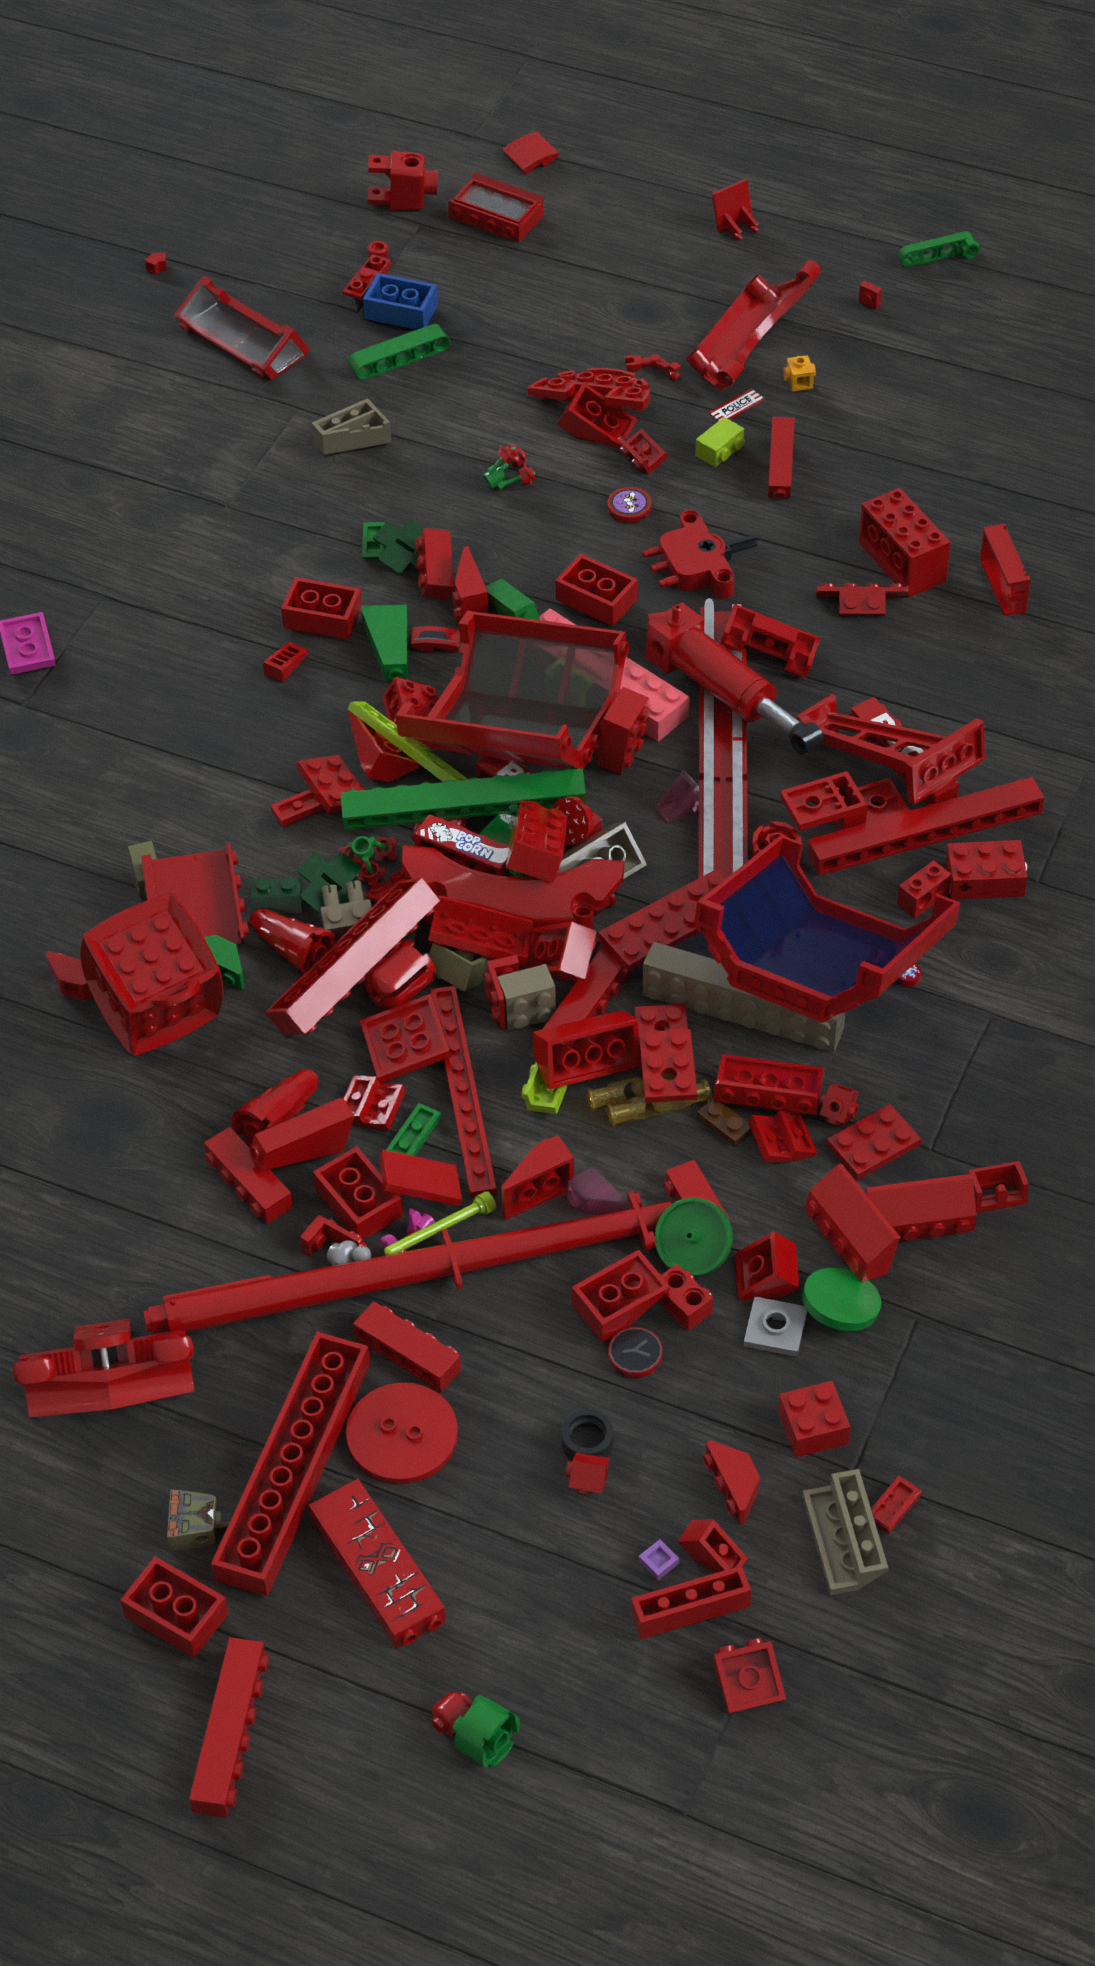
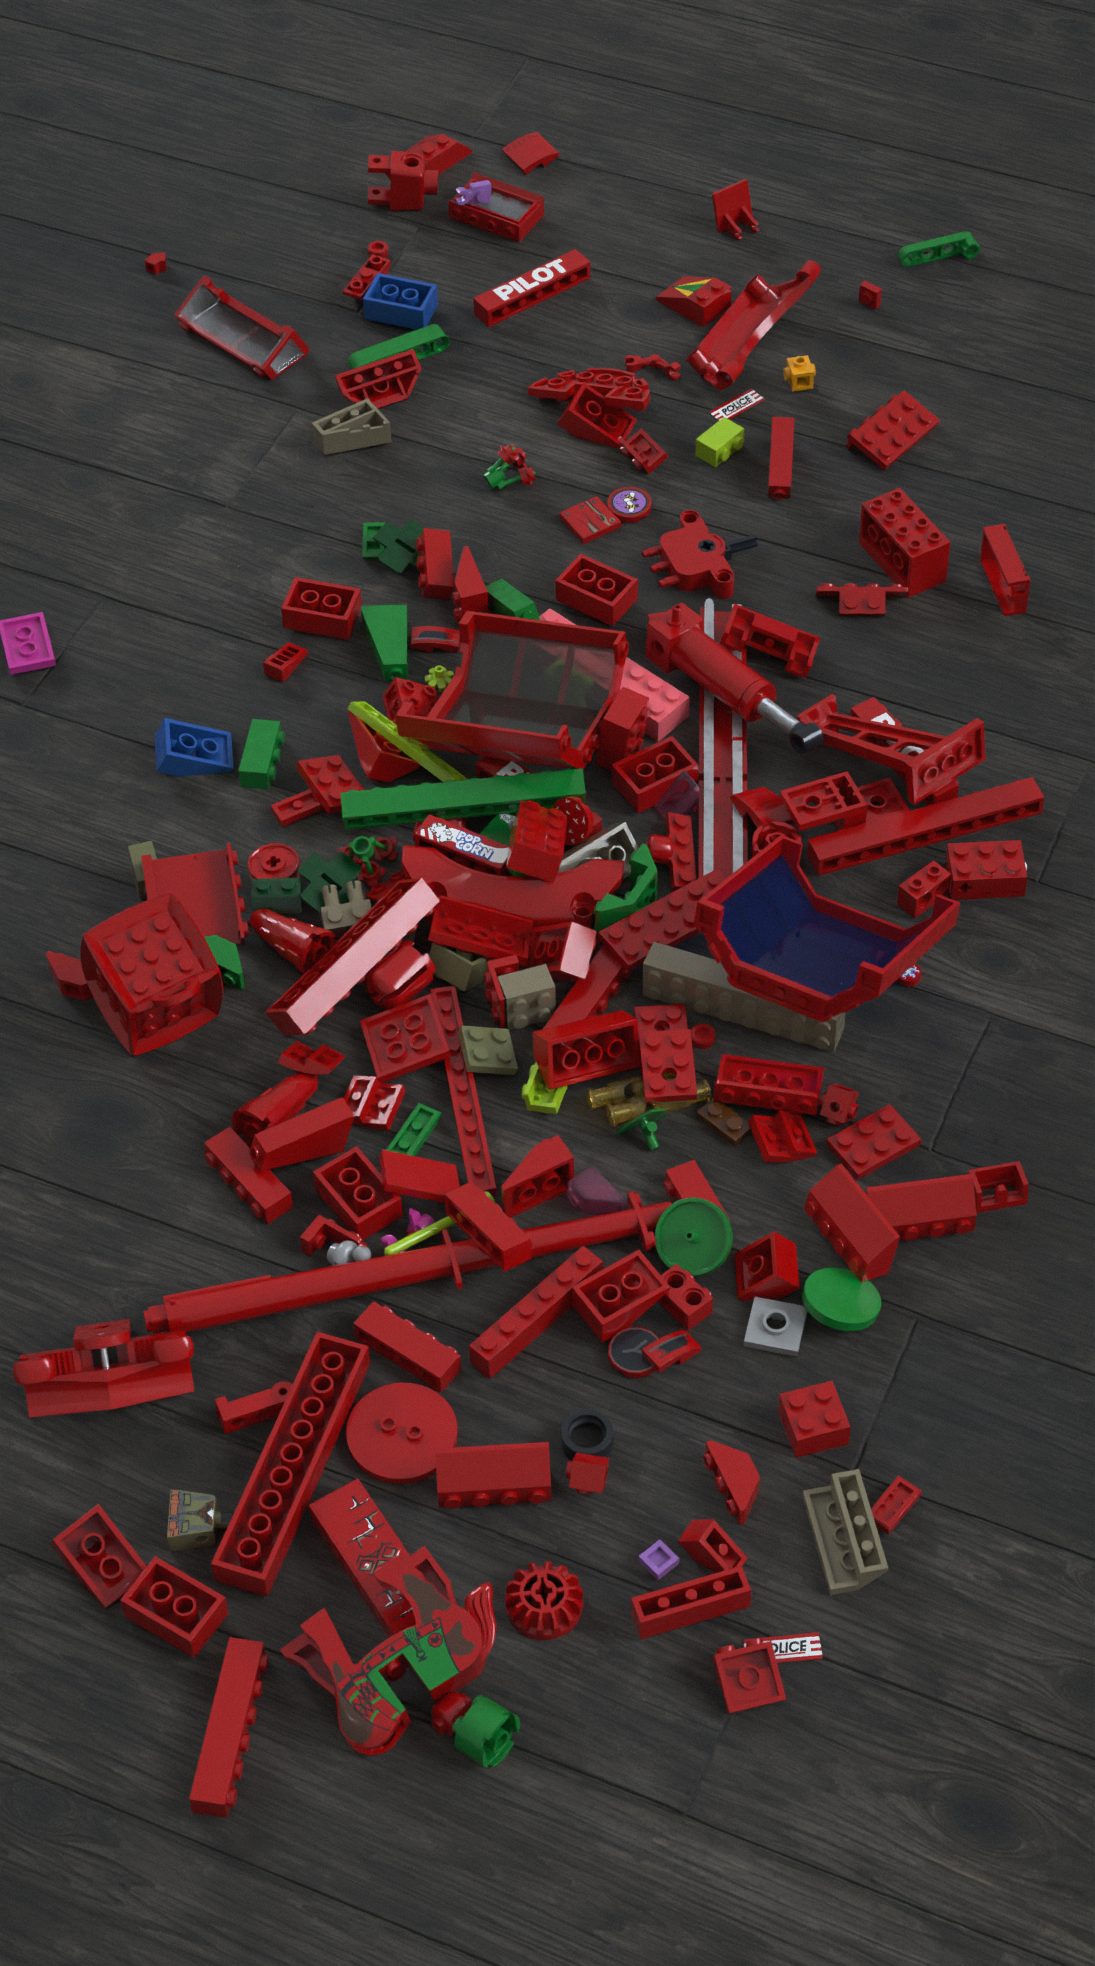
(99, 1556): none -> red slope
(192, 749): none -> blue slope
(252, 1408): none -> red leg
(261, 754): none -> green brick
(274, 861): none -> red wheel
(307, 1060): none -> red slope
(381, 381): none -> red wedge
(439, 677): none -> lime plant
(440, 152): none -> red wedge
(442, 1650): none -> red animal
(476, 194): none -> medium lavender plate
(487, 1050): none -> olive plate
(488, 1226): none -> red brick
(493, 1474): none -> red slope
(531, 288): none -> red brick
(532, 1314): none -> red brick
(542, 1620): none -> red gear
(590, 520): none -> red tile
(643, 892): none -> green slope
(648, 1126): none -> green shield
(651, 772): none -> red brick
(670, 1349): none -> red slope
(675, 850): none -> red plate
(697, 298): none -> red slope
(702, 1036): none -> red tile
(761, 806): none -> red slope
(795, 1647): none -> sticker
(893, 430): none -> red bracket

